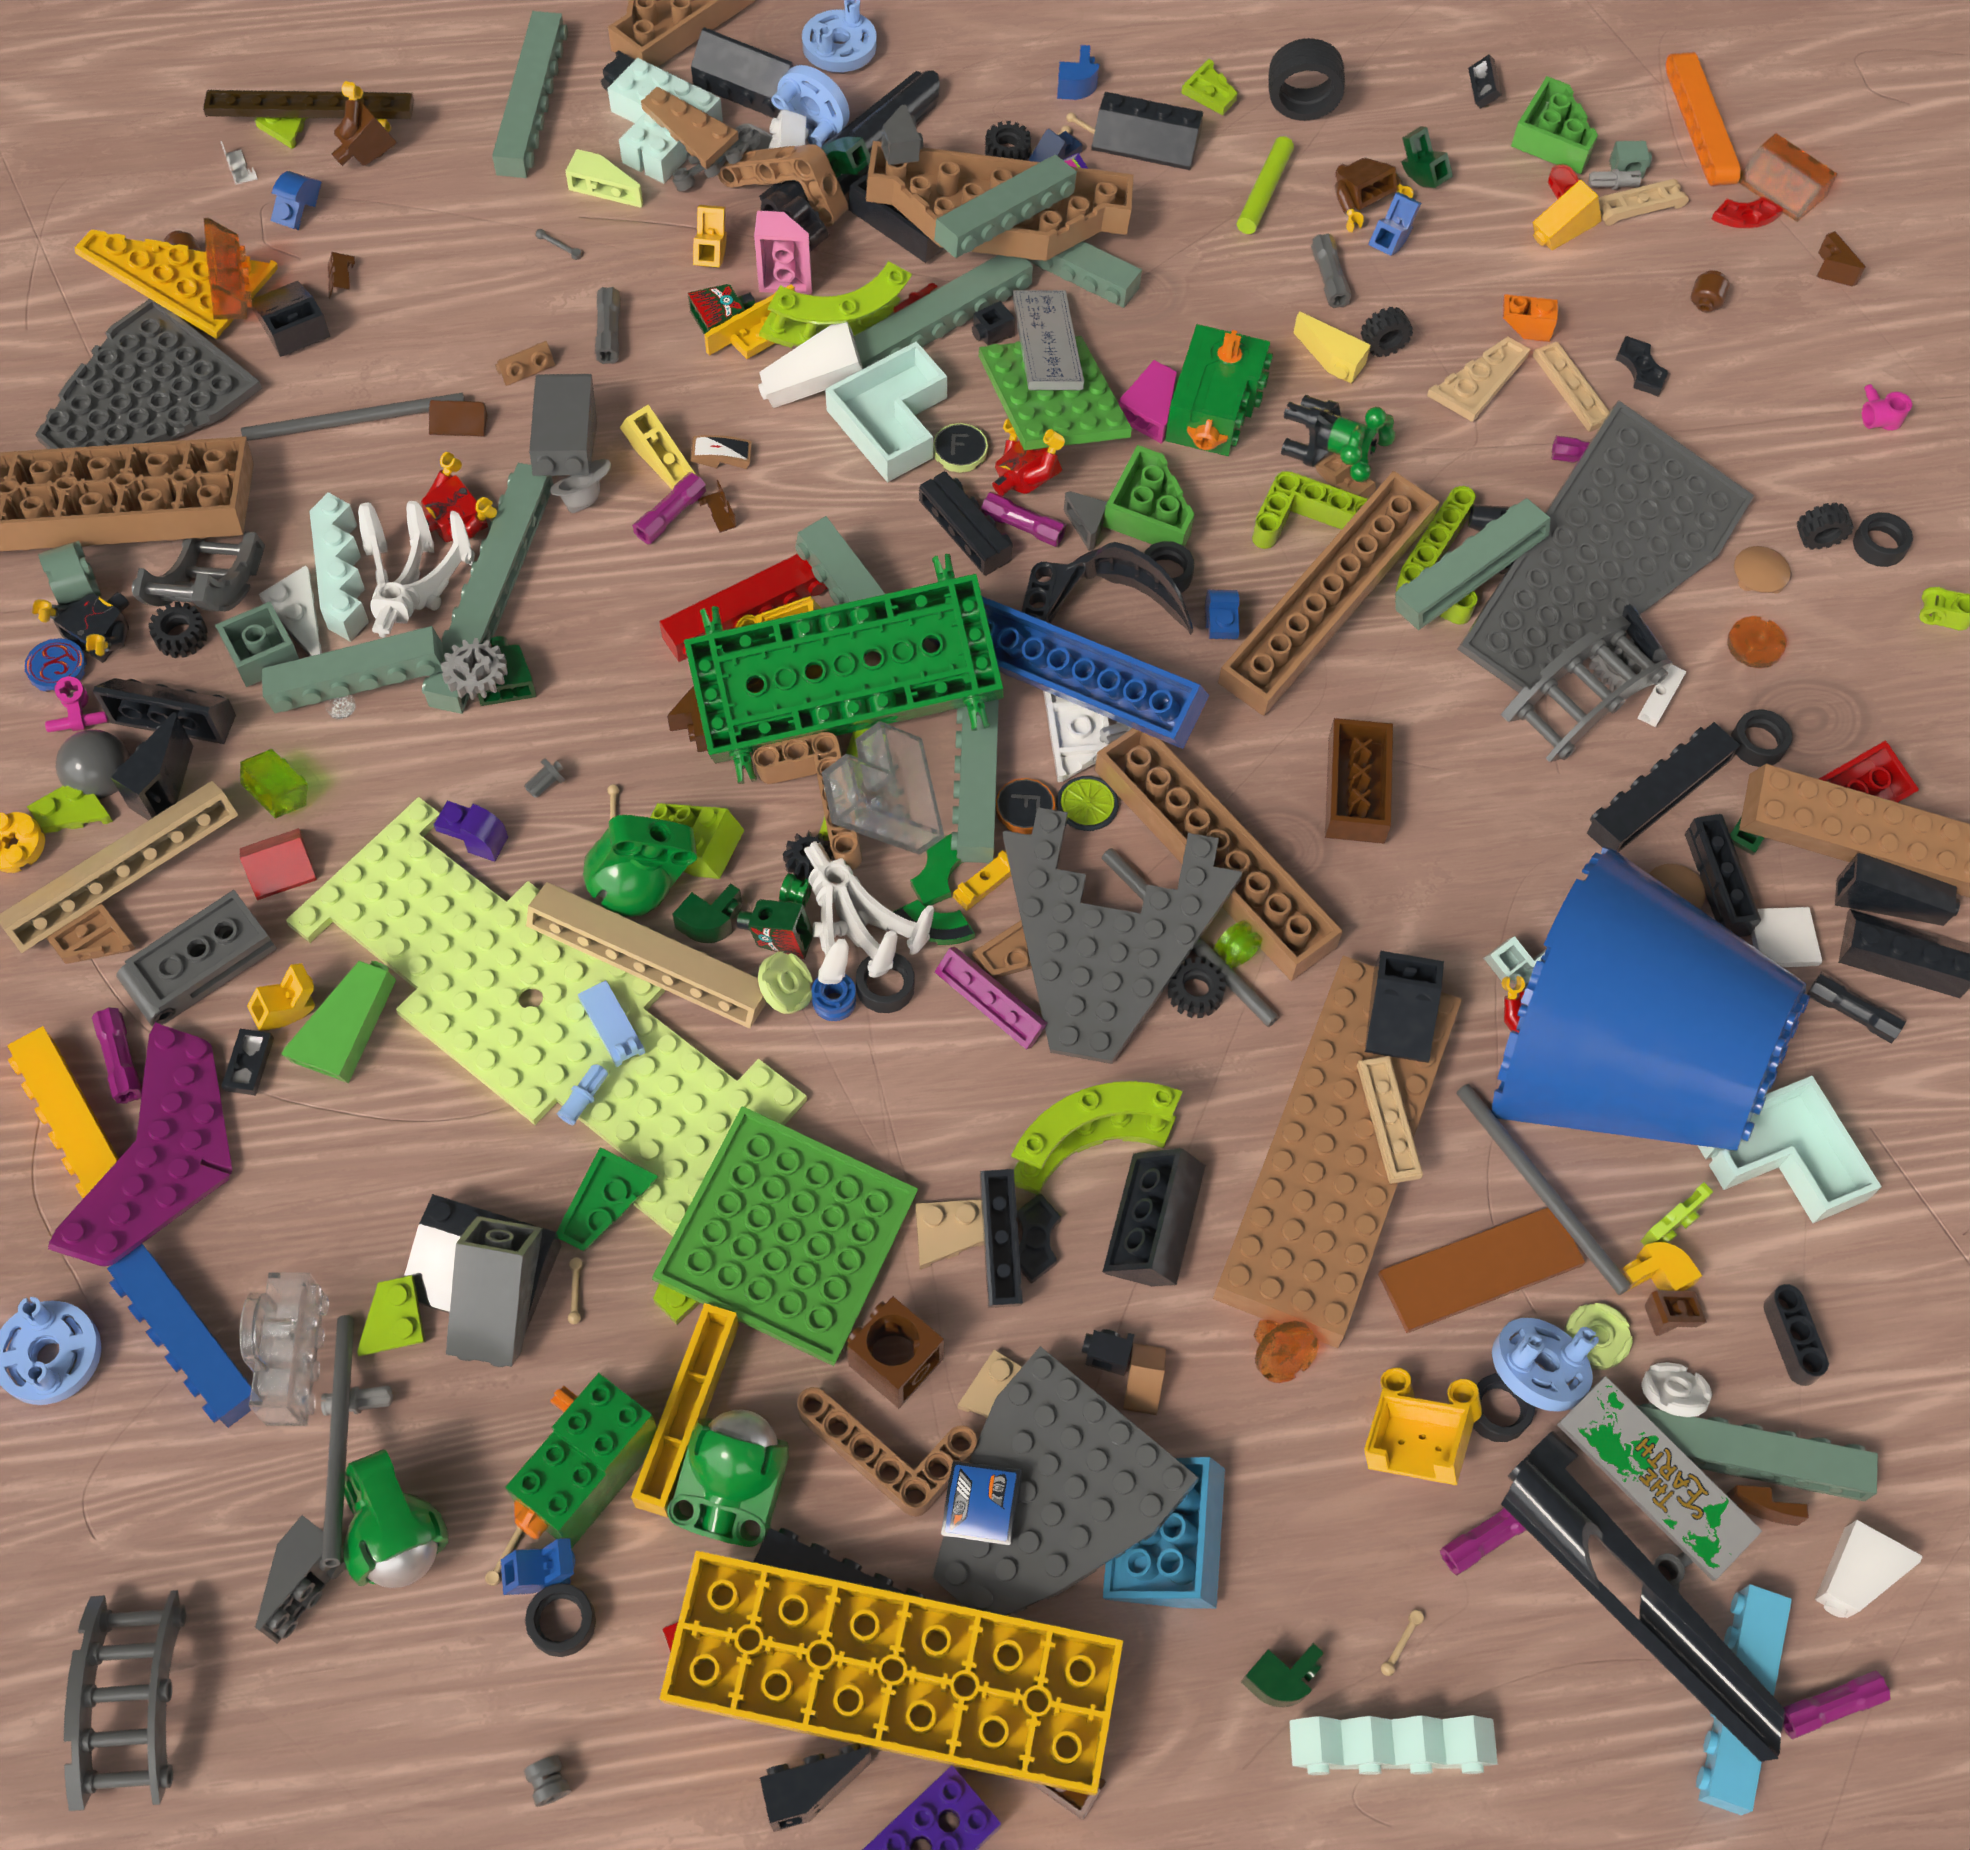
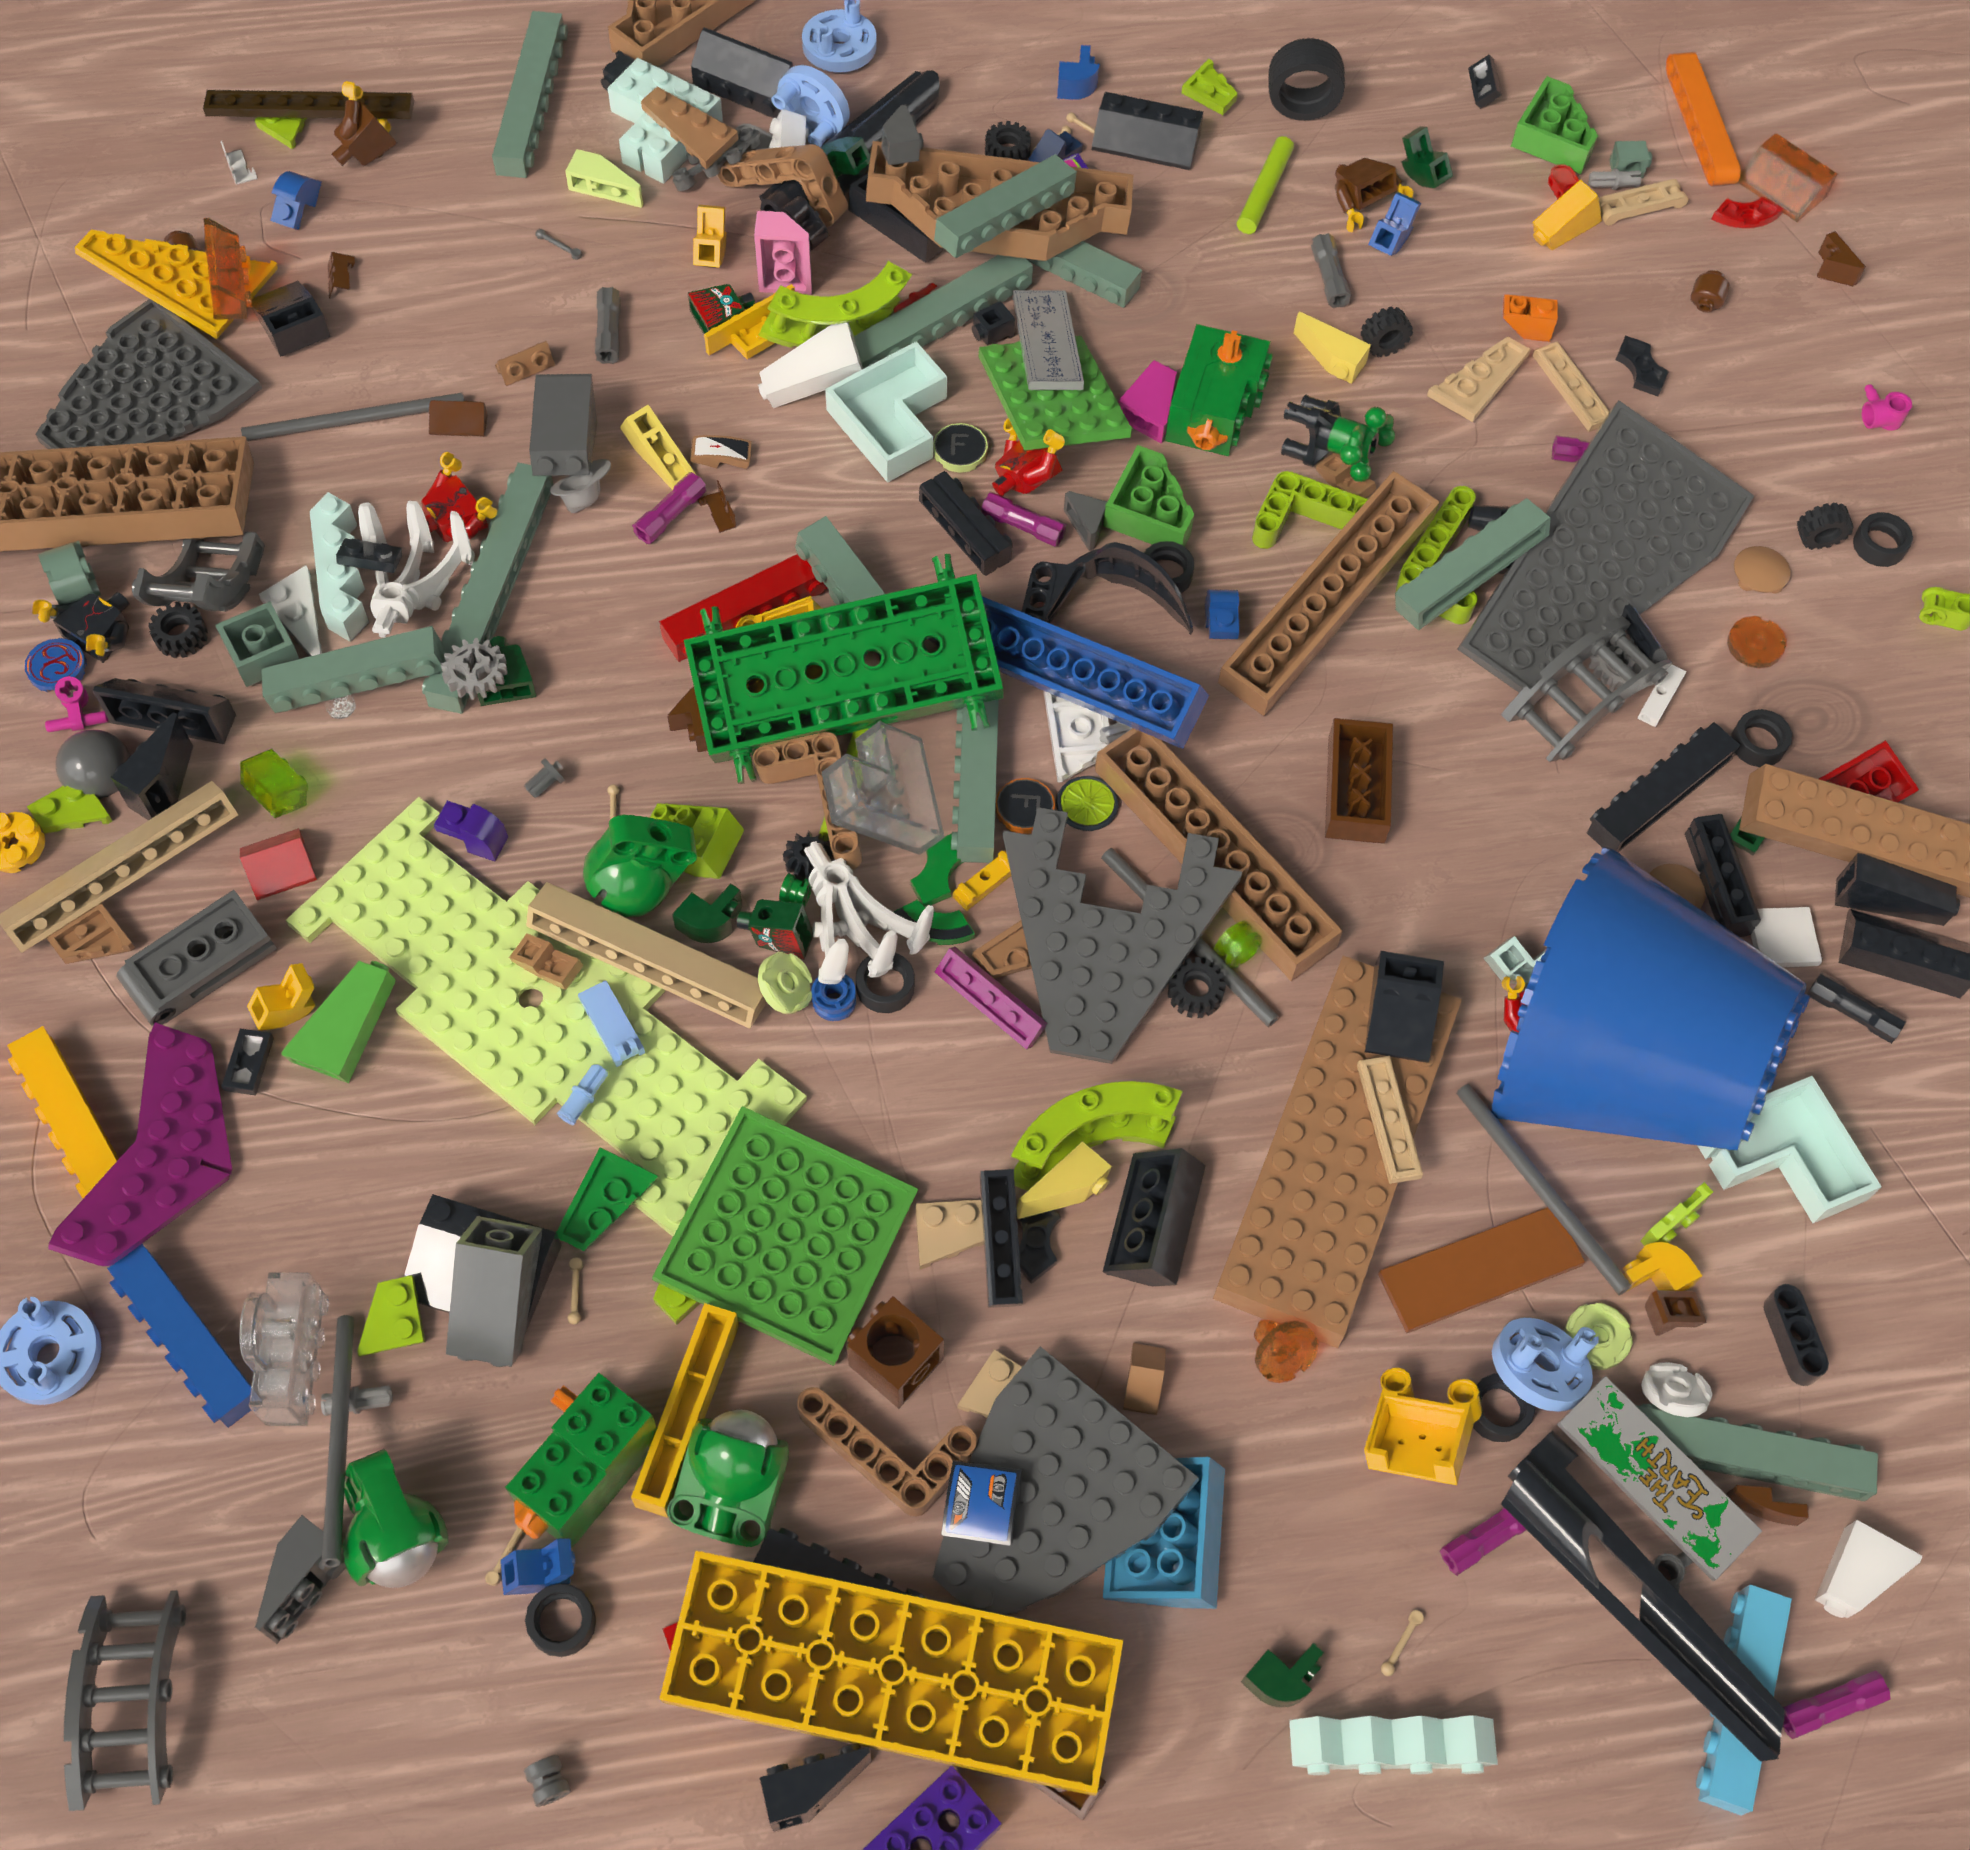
(122, 1076): magenta axle -> none
(369, 555): none -> black piece
(545, 962): none -> medium nougat slope
(1067, 1183): none -> light yellow slope
(1107, 1350): black brick -> none

